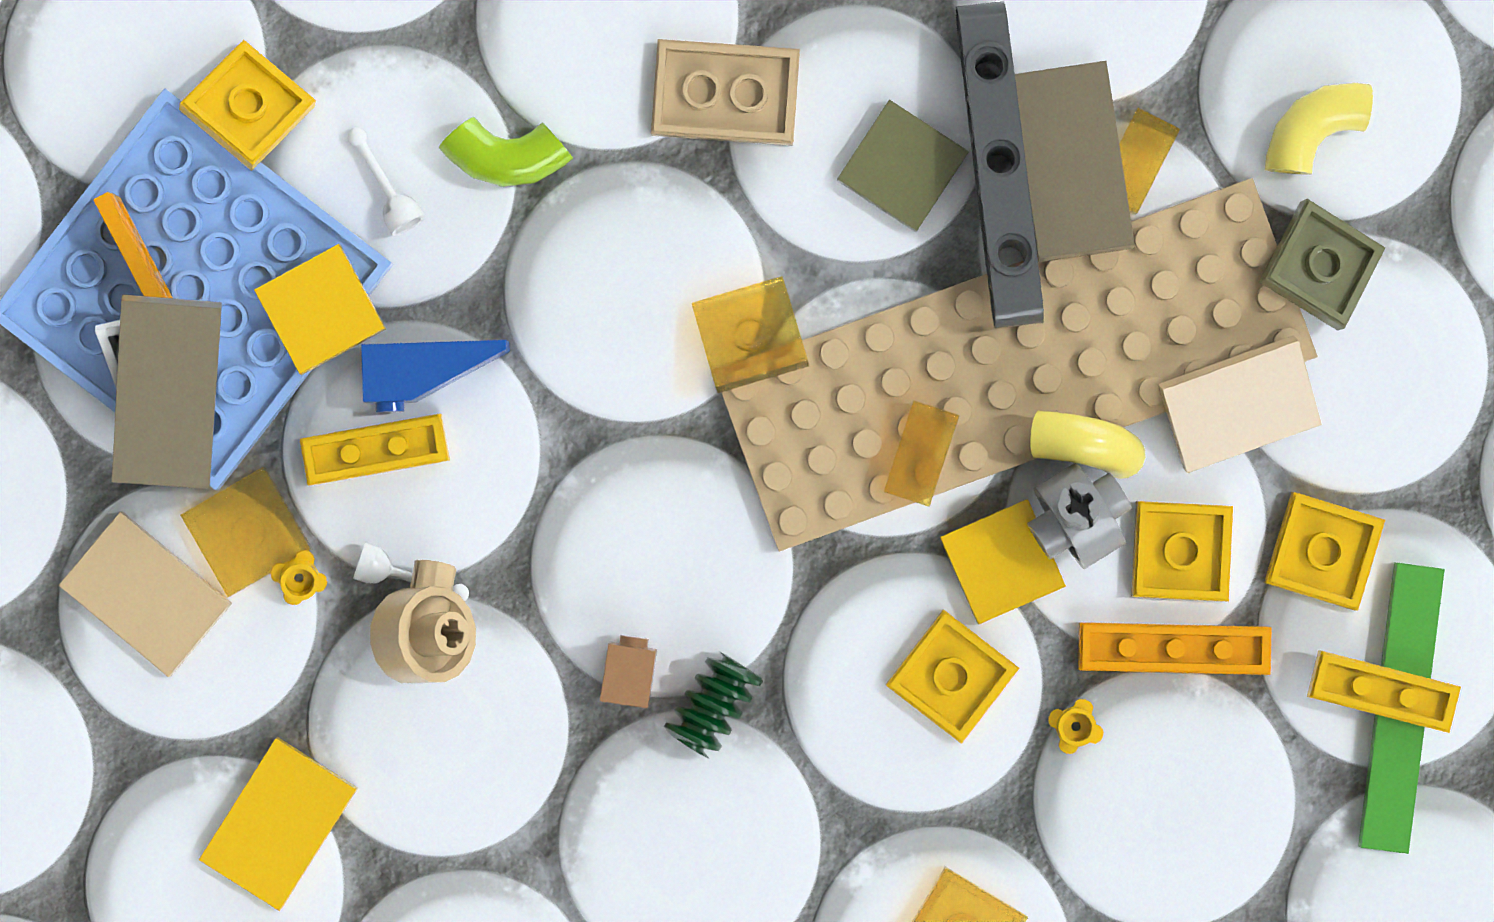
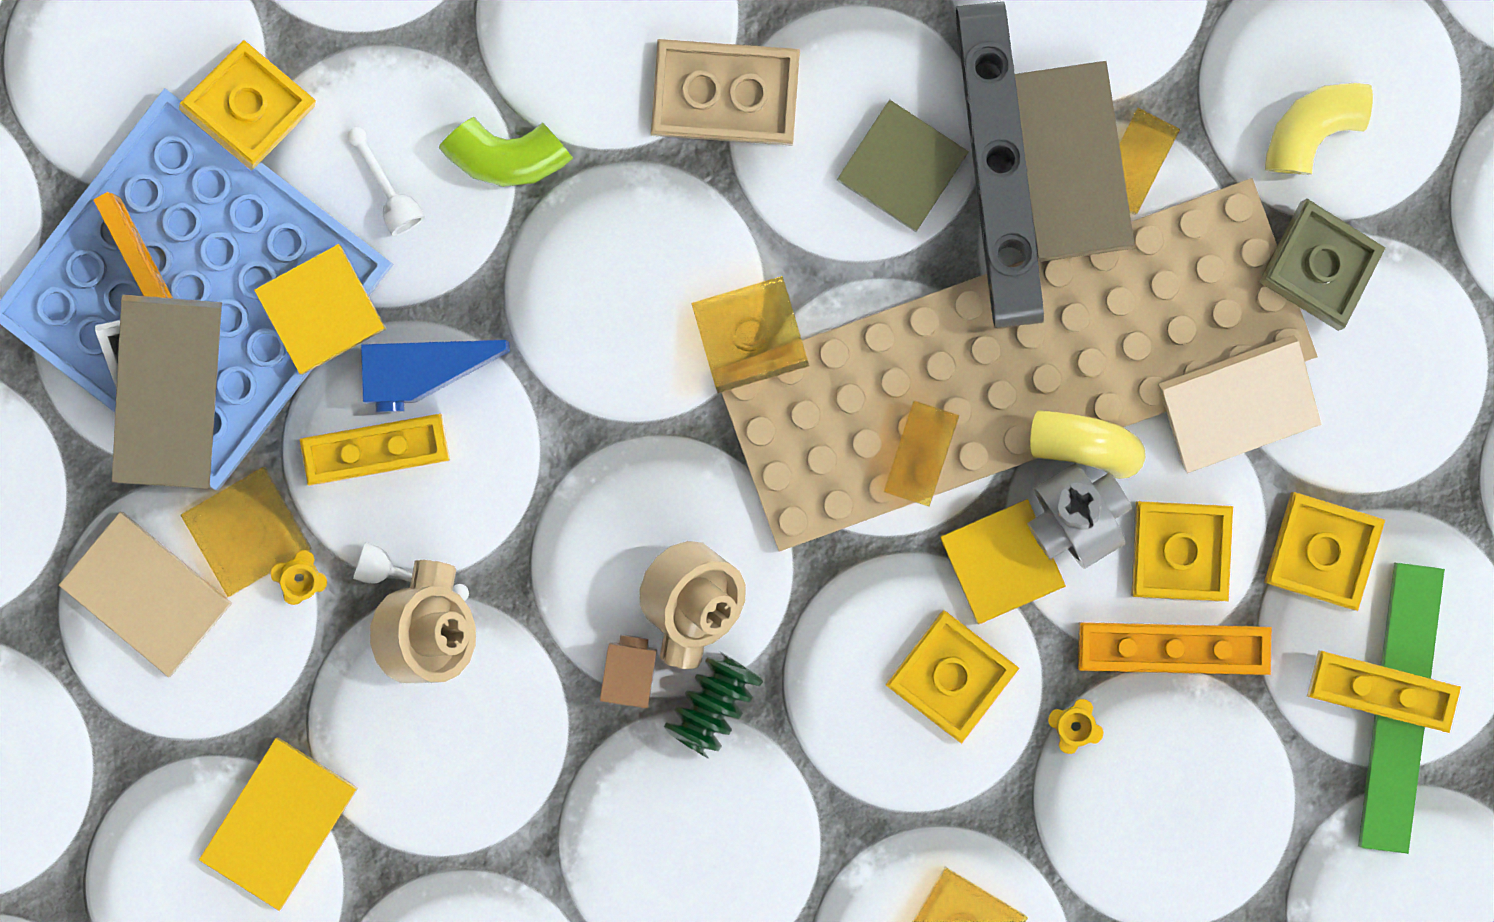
(692, 600): none -> tan piece

